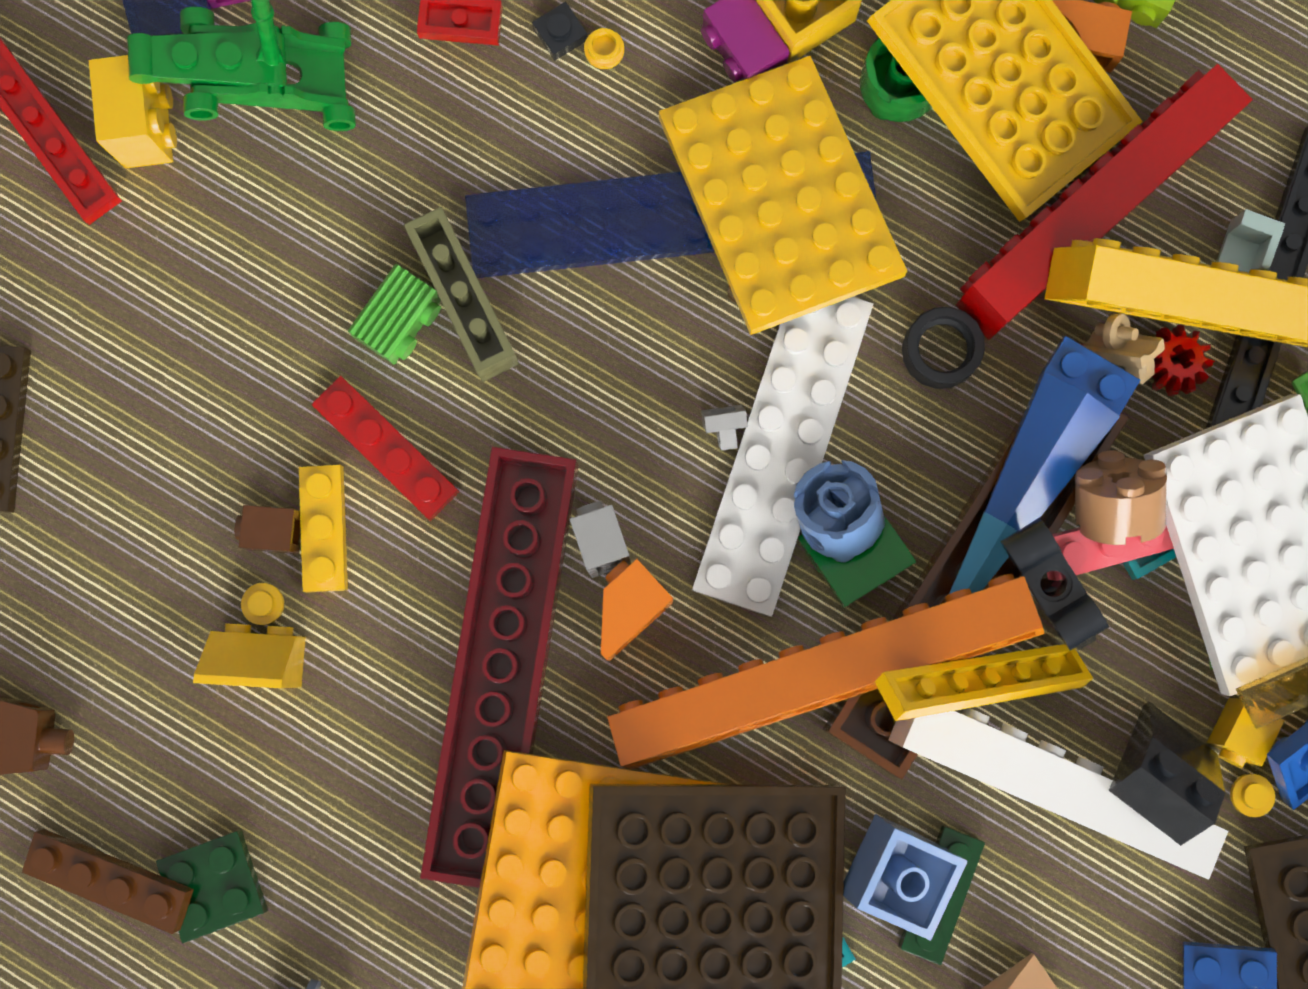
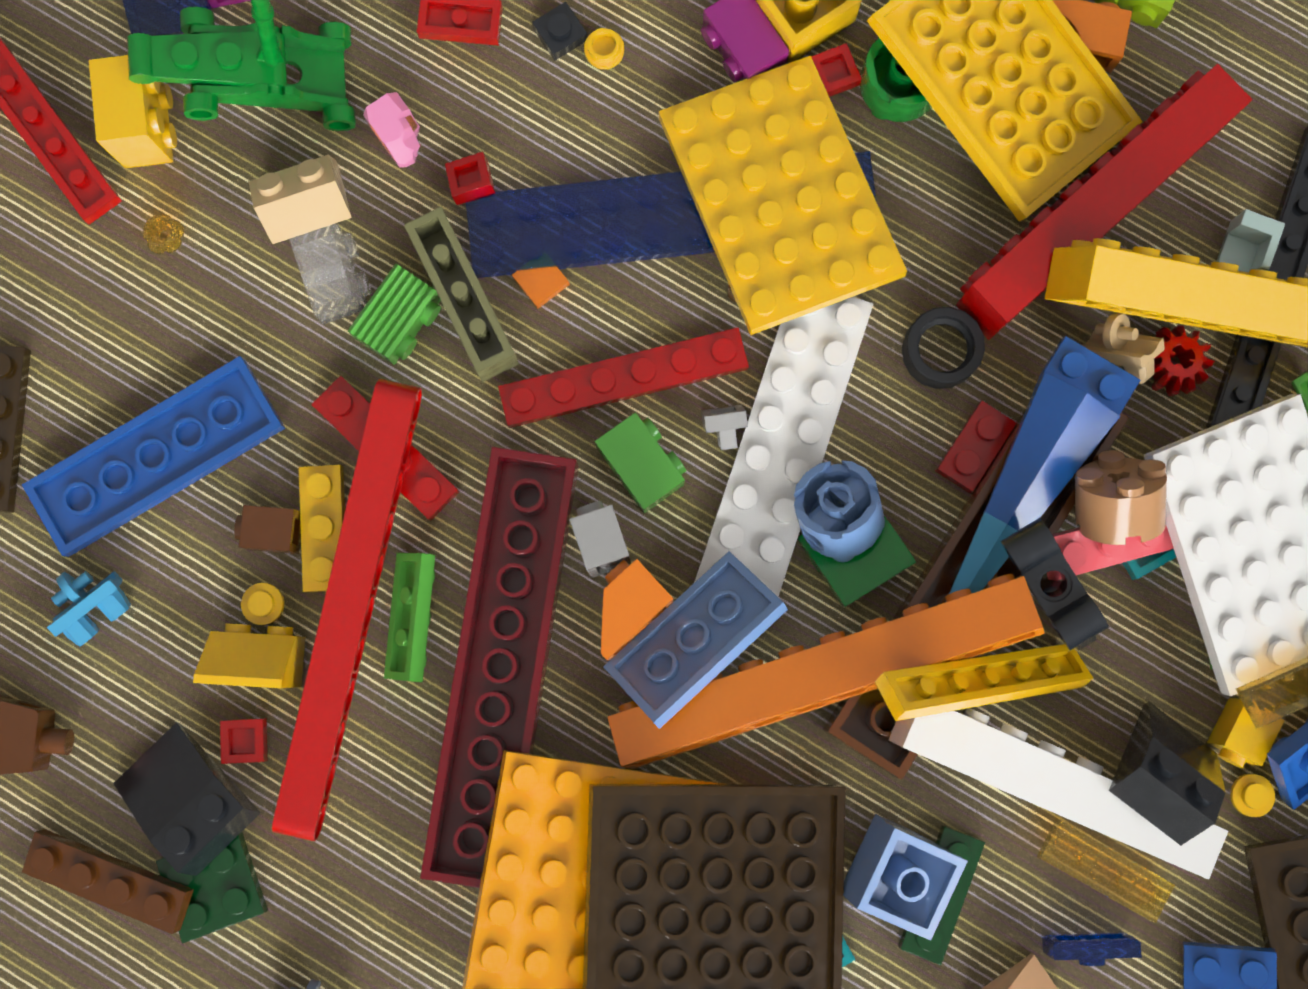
(73, 619): none -> dark azure hips
(153, 457): none -> blue plate
(163, 223): none -> clear yellow plate
(184, 801): none -> black slope
(243, 741): none -> red plate
(300, 198): none -> tan slope
(330, 273): none -> clear brick
(347, 610): none -> red beam
(394, 128): none -> bright pink rock
(409, 617): none -> bright green plate
(469, 178): none -> red plate
(541, 283): none -> orange tile
(623, 377): none -> red plate
(641, 462): none -> bright green brick
(695, 639): none -> medium blue plate
(837, 69): none -> red plate
(975, 447): none -> red plate
(1091, 948): none -> clear blue plate
(1105, 871): none -> clear yellow plate

